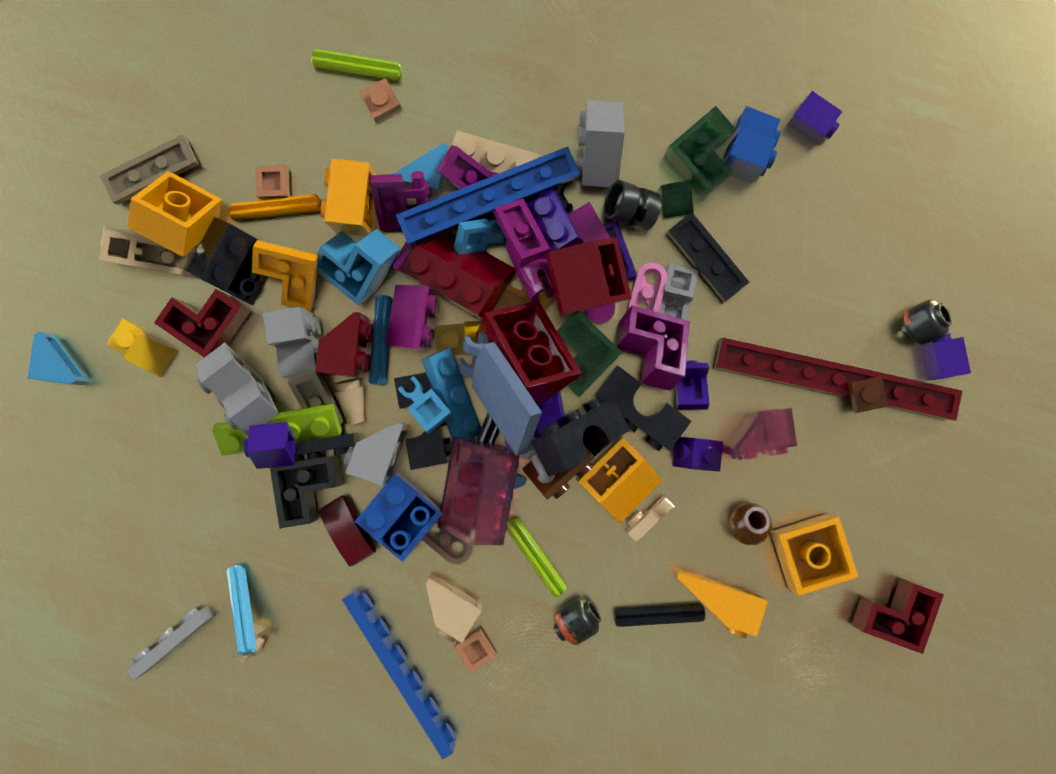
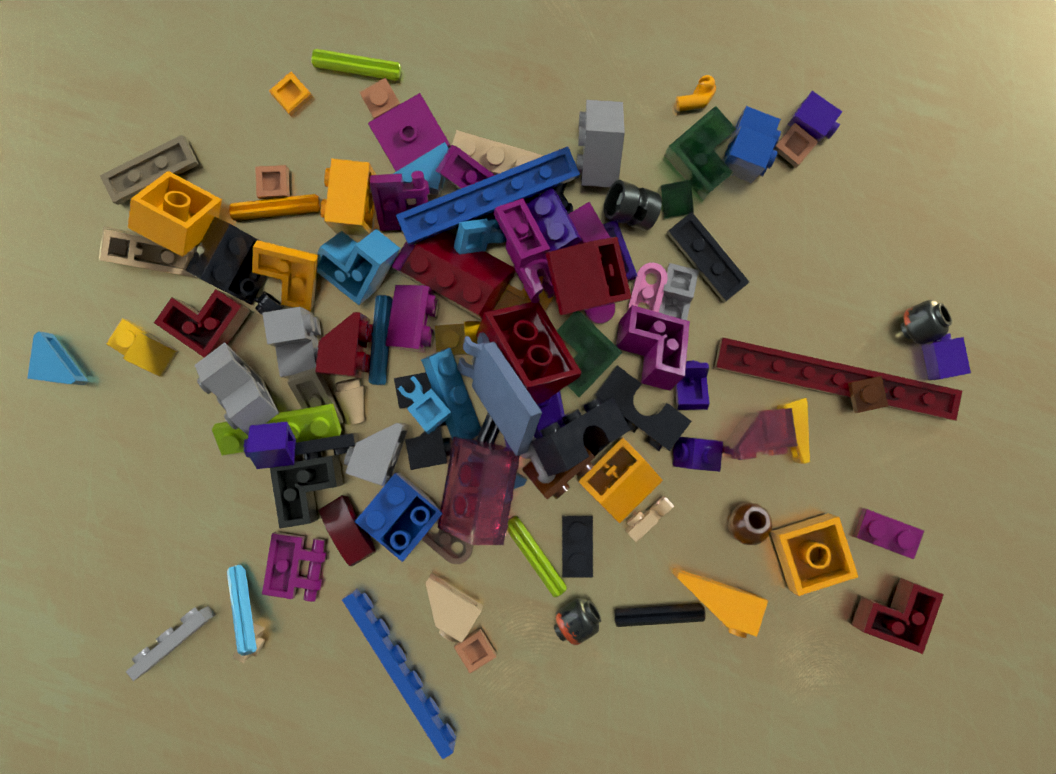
(267, 303): none -> black plate
(284, 566): none -> magenta plate
(290, 93): none -> light orange tile
(407, 132): none -> magenta plate
(577, 546): none -> black plate
(701, 96): none -> light orange arm
(795, 145): none -> nougat plate
(800, 416): none -> yellow slope
(888, 533): none -> magenta plate

